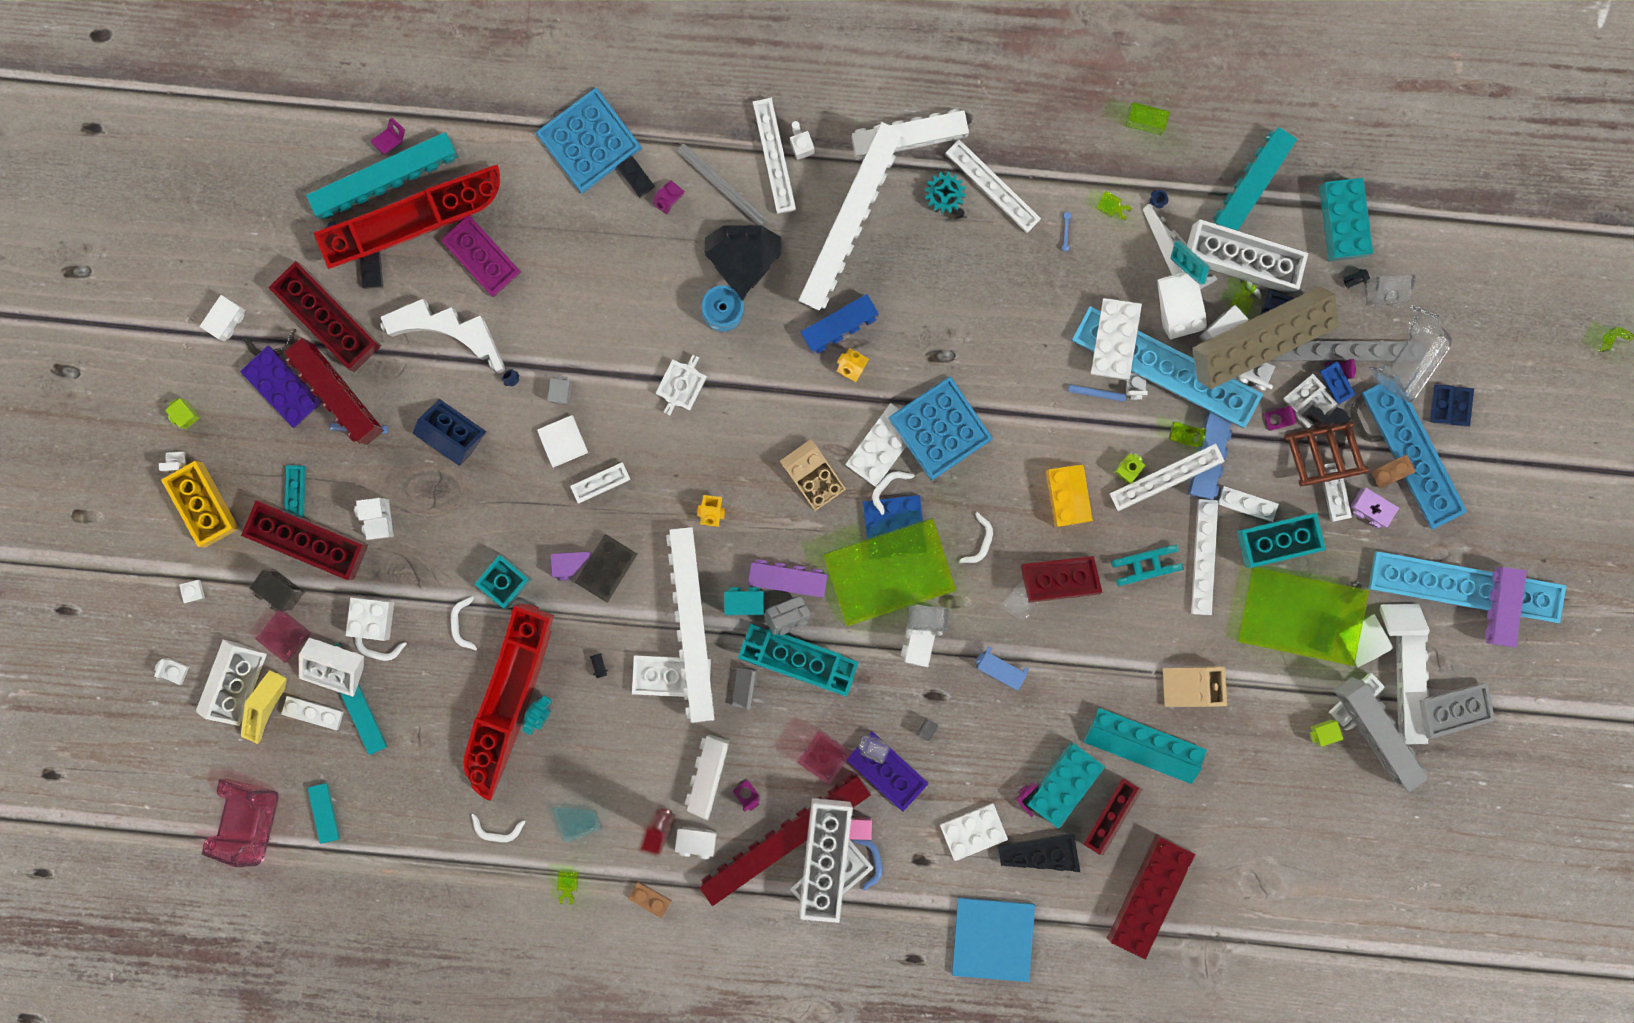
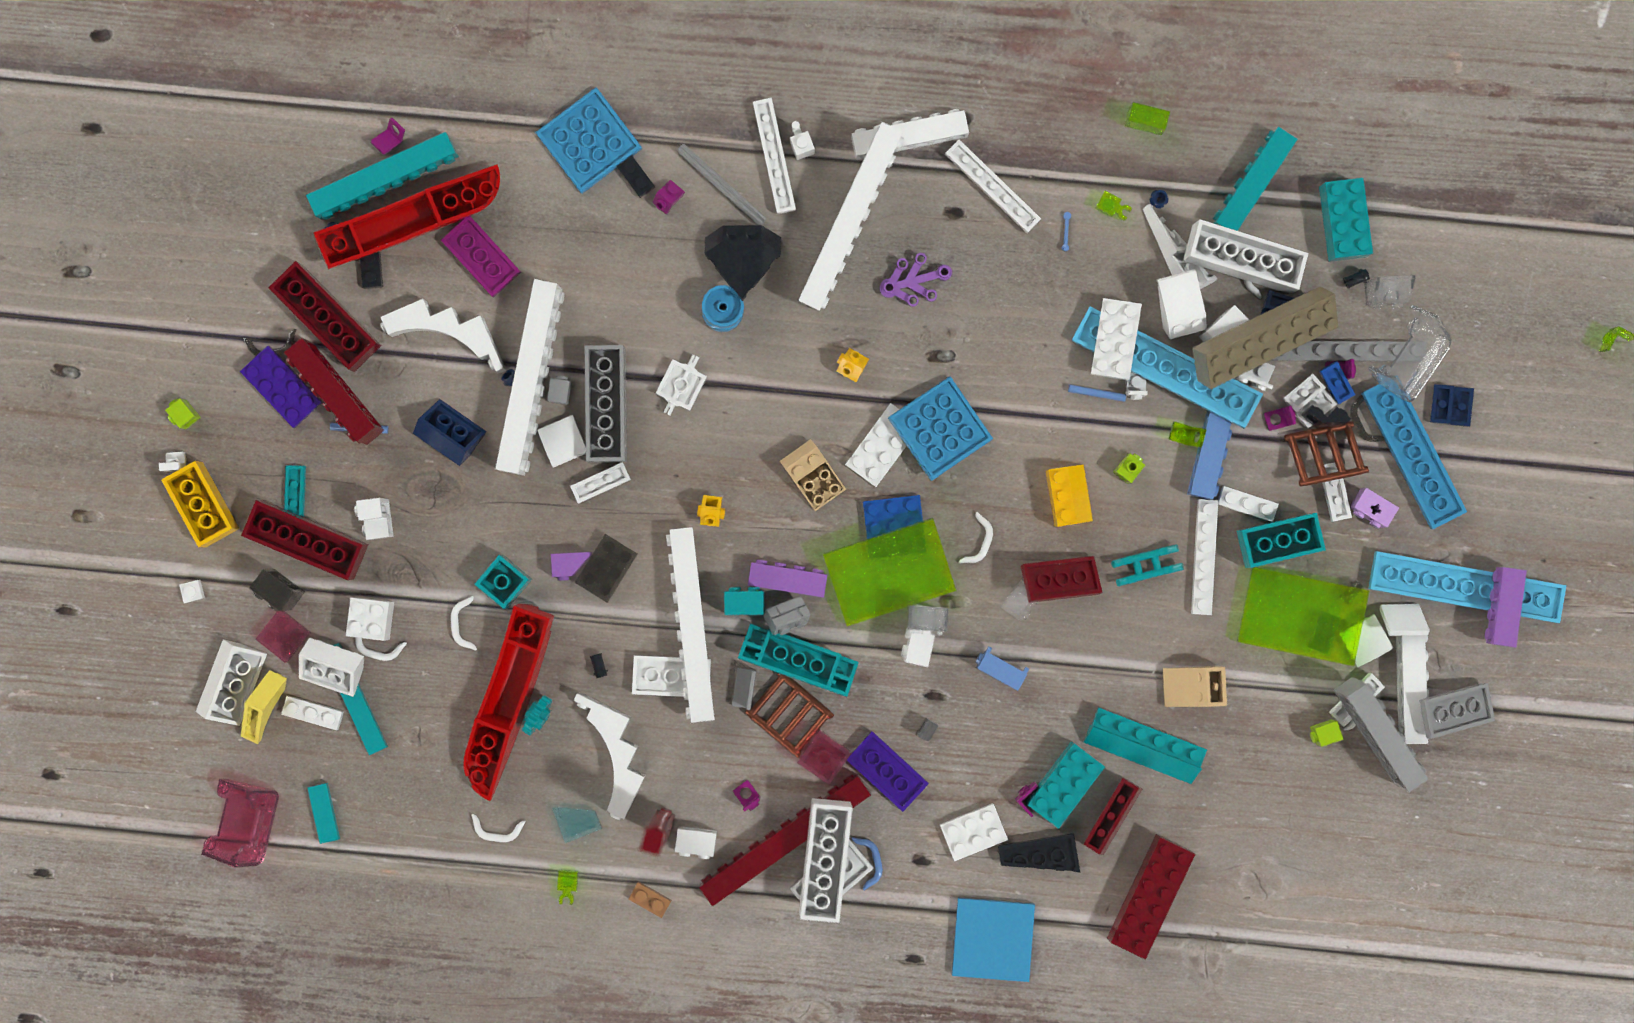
(171, 670): white bracket -> none
(223, 318): white brick -> none
(529, 377): none -> white brick
(605, 403): none -> light grey brick
(611, 726): none -> white arch
(707, 776): white slope -> none
(781, 737): none -> copper bar
(839, 324): blue brick -> none
(860, 828): bright pink brick -> none
(873, 748): clear brick -> none
(883, 484): white animal -> none
(913, 281): none -> medium lavender plant
(952, 193): teal gear -> none
(1167, 477): white plate -> none
(1189, 262): teal tile -> none
(1242, 300): clear neon green plate -> none
(1393, 471): medium nougat plate -> none

